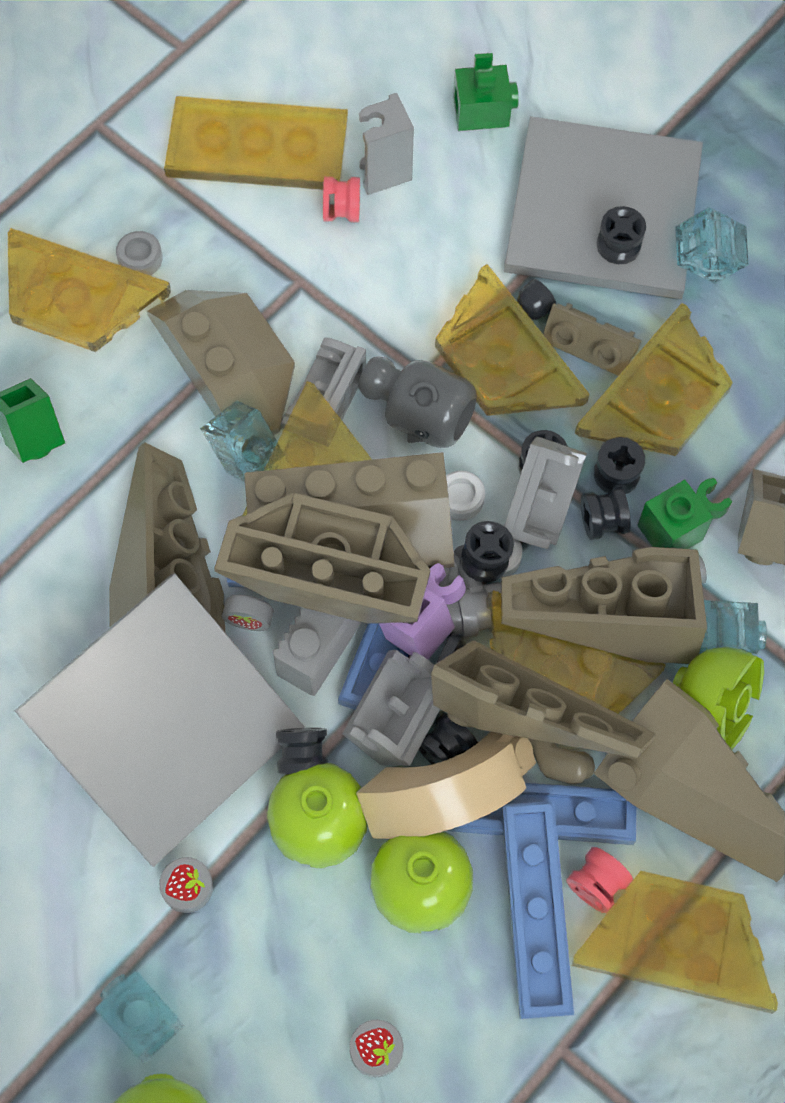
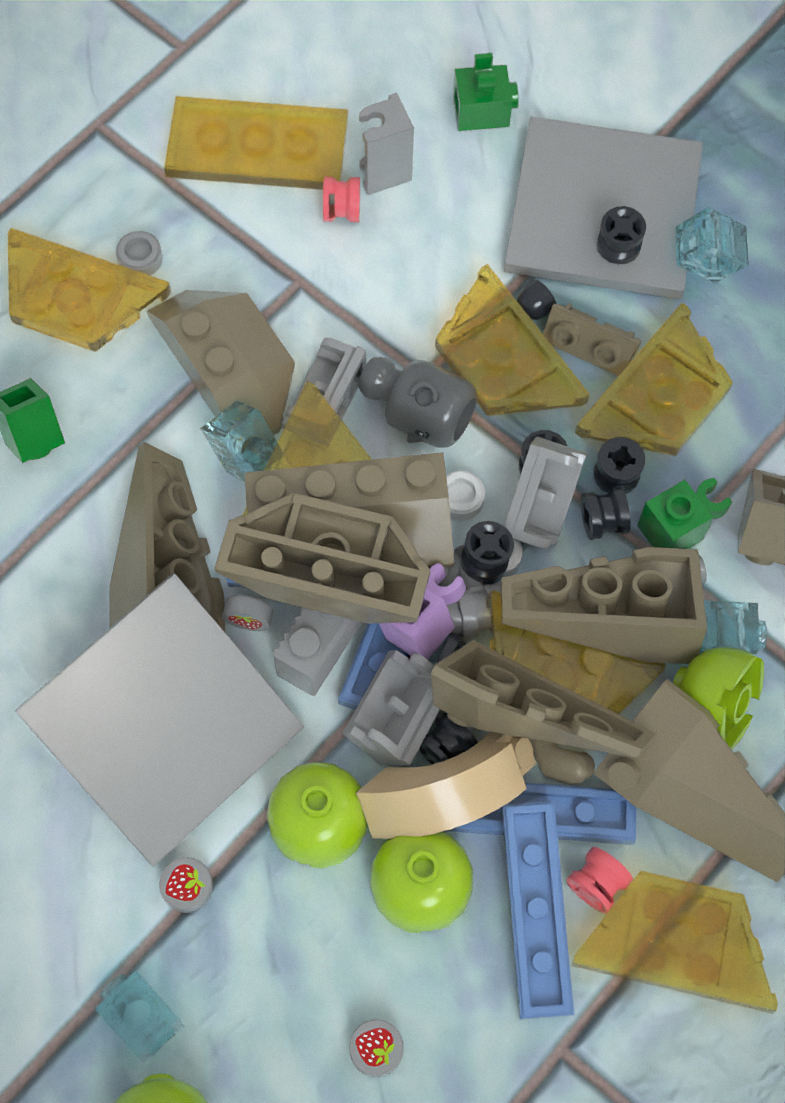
(300, 749): black wheel -> none

